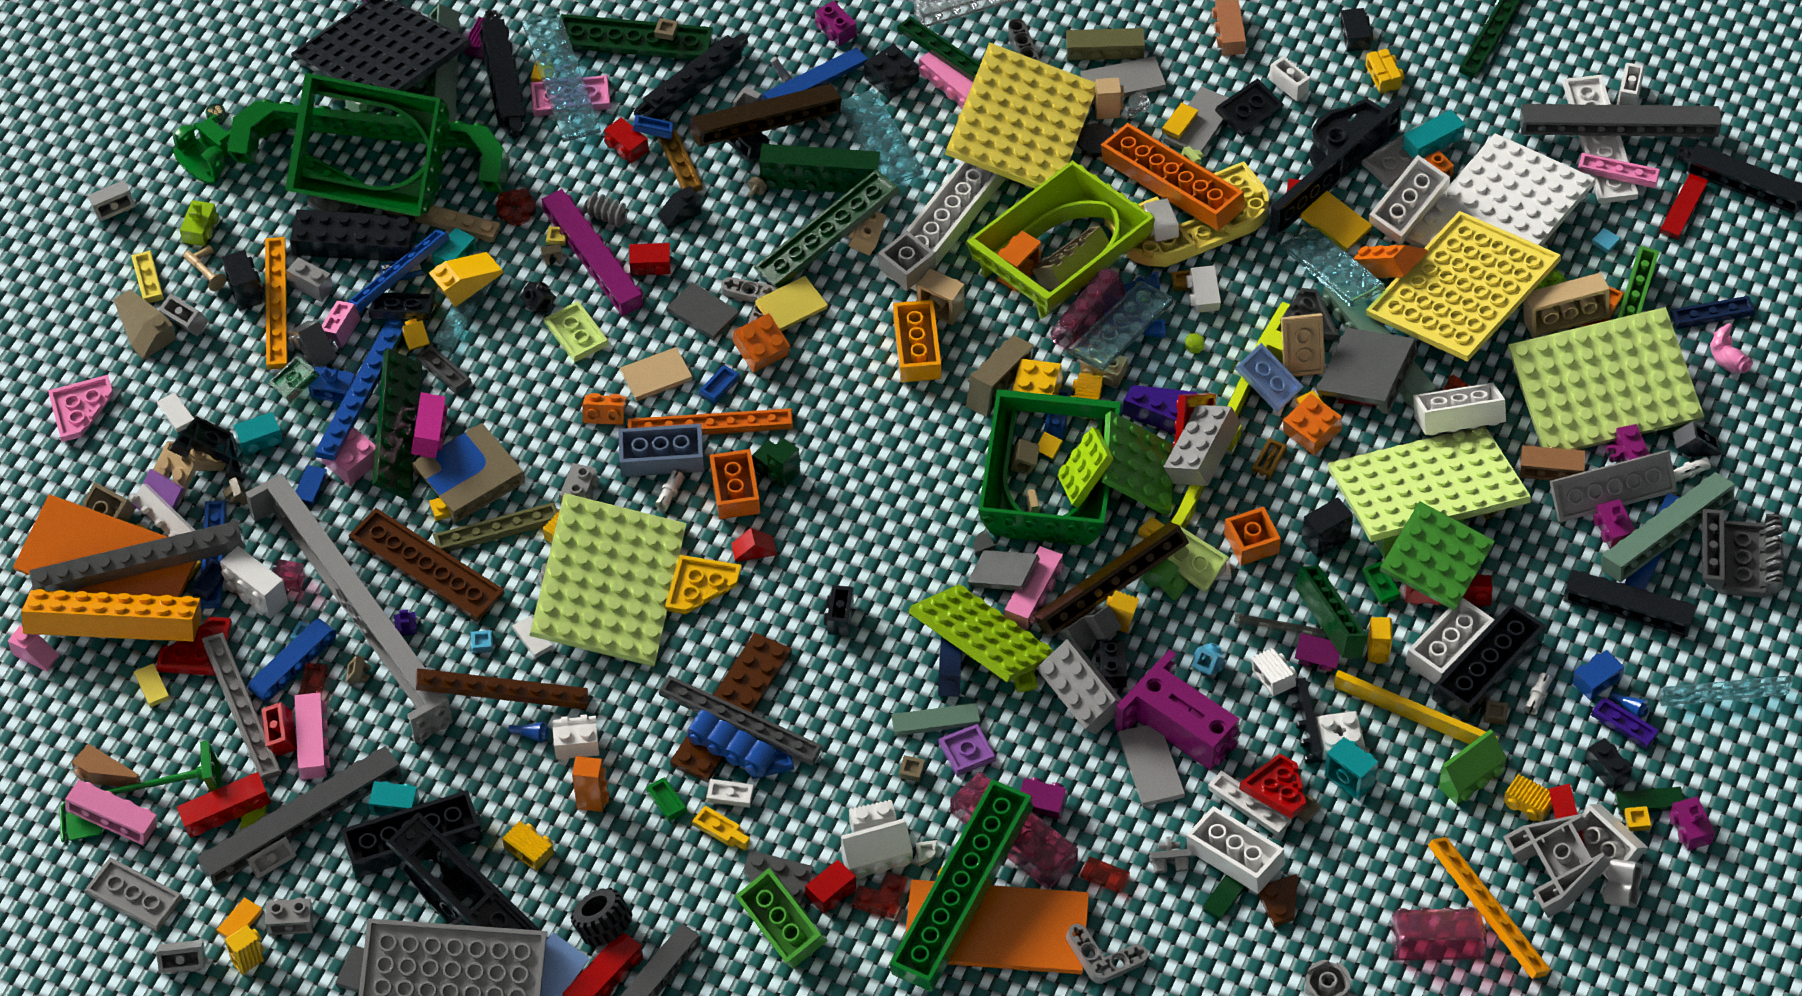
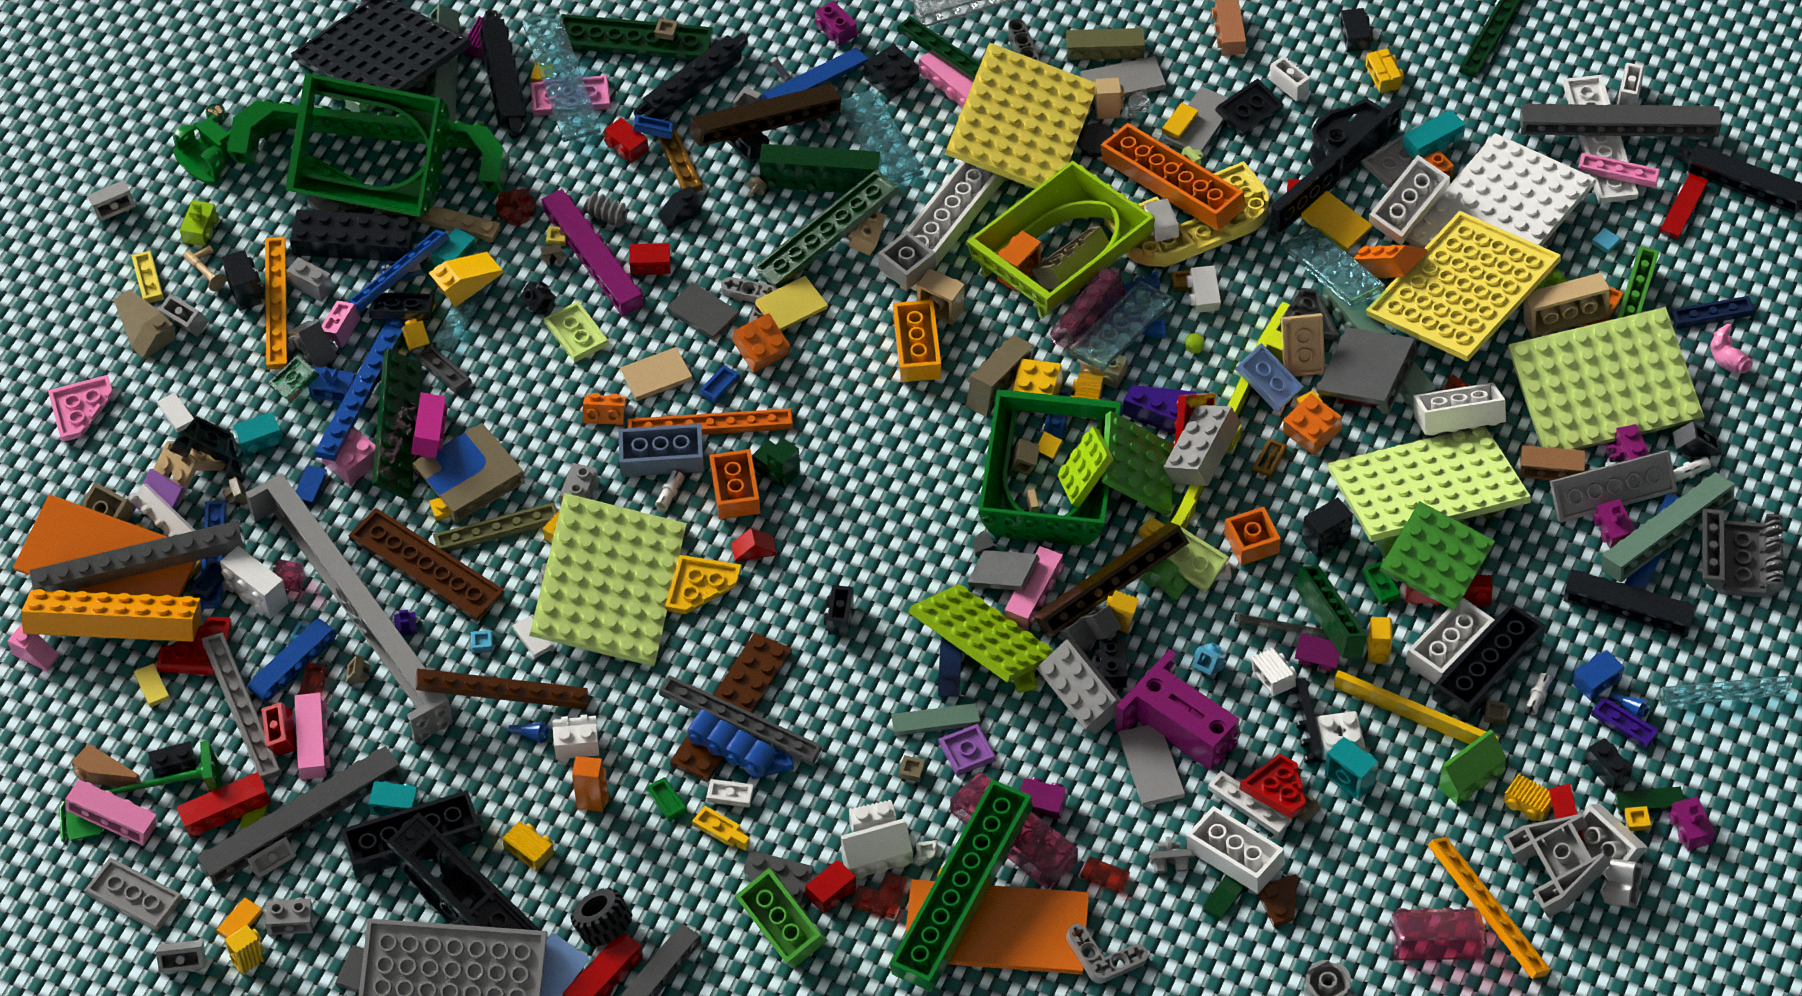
(172, 760): none -> black brick

